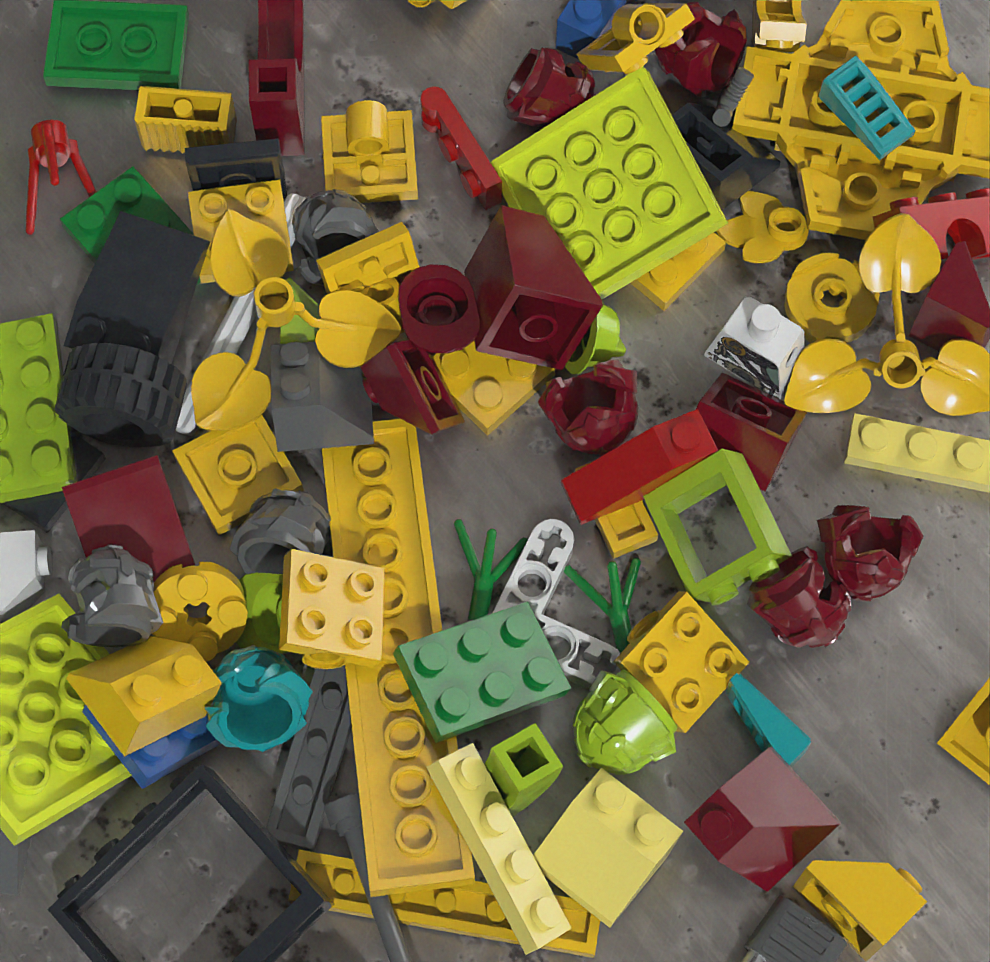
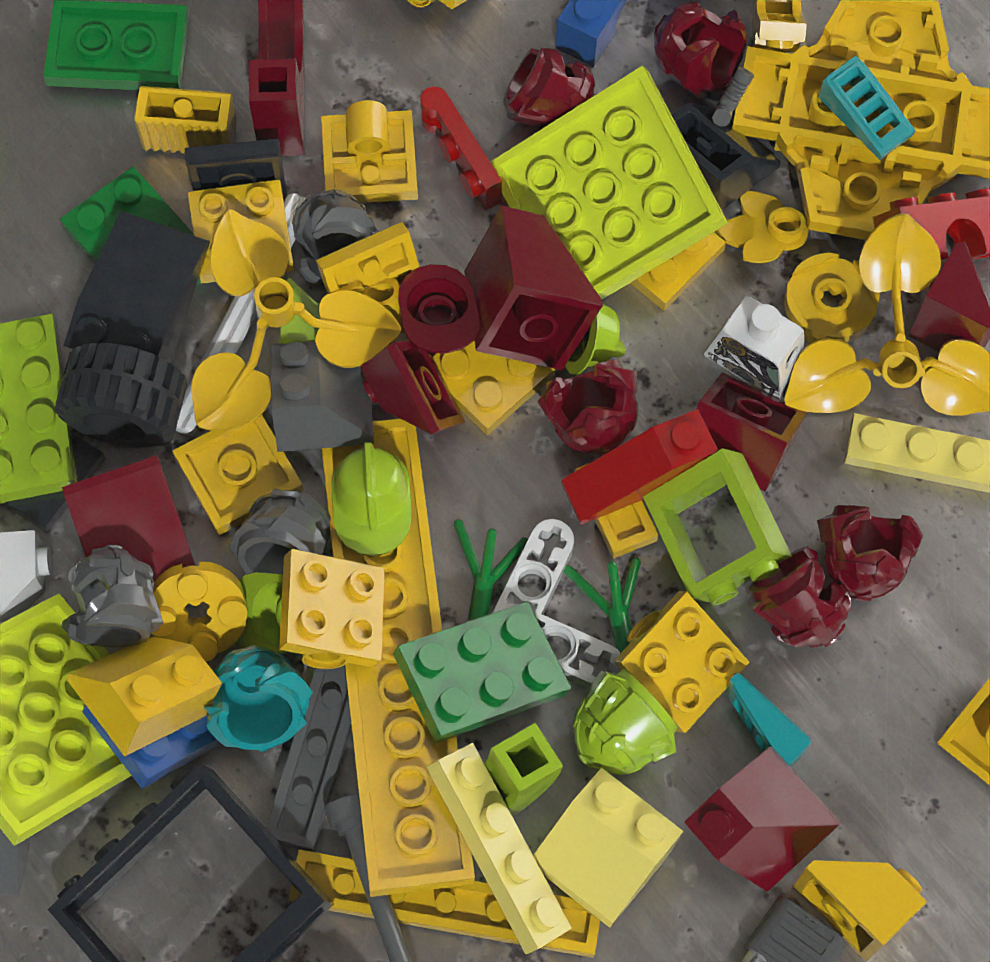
(52, 150): red plant -> none
(371, 501): none -> lime piece
(634, 34): yellow plate -> none

